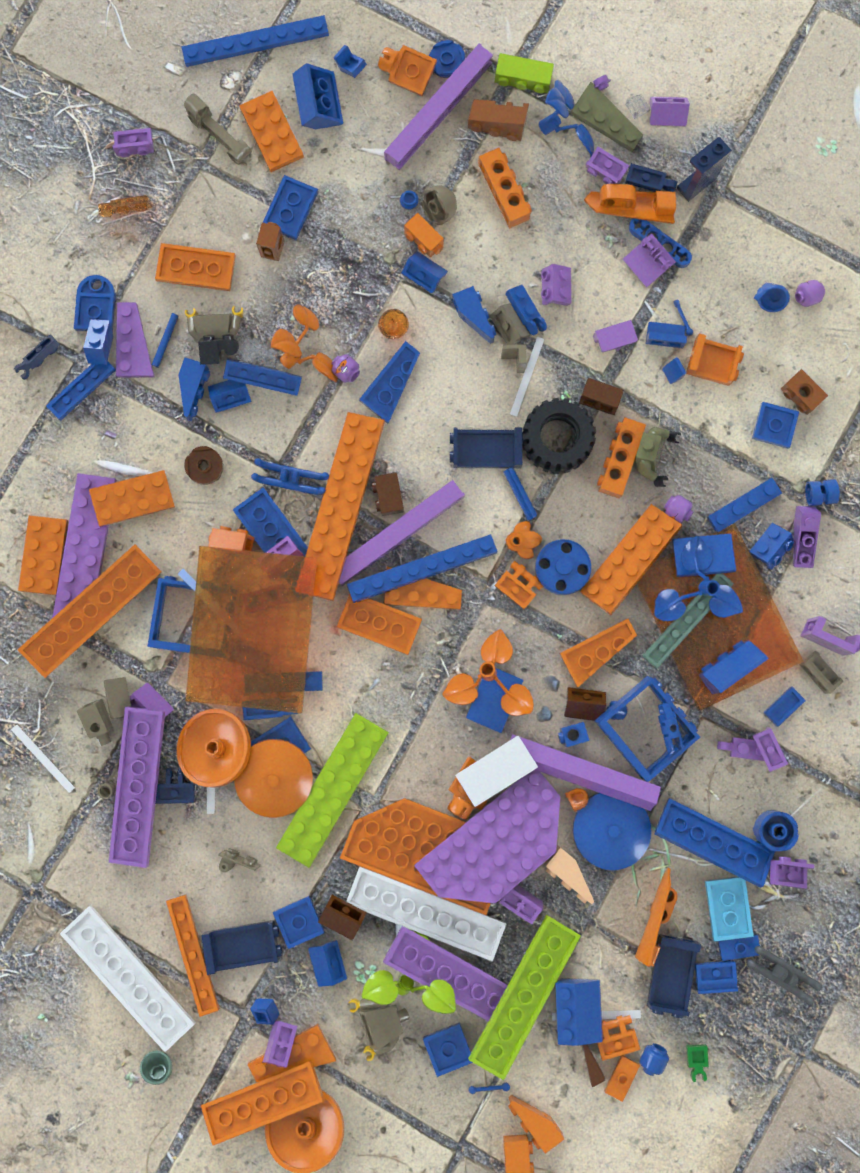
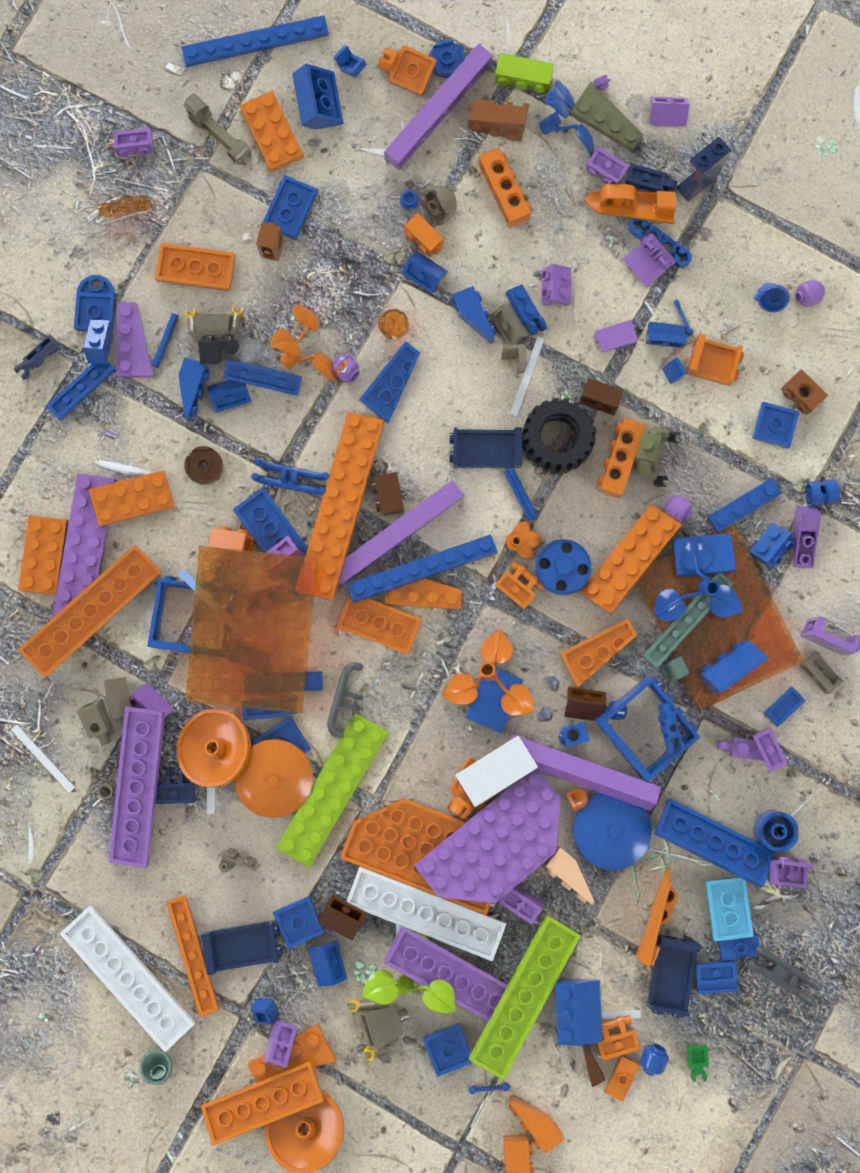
(337, 701): none -> dark grey piece
(675, 669): none -> sand green slope

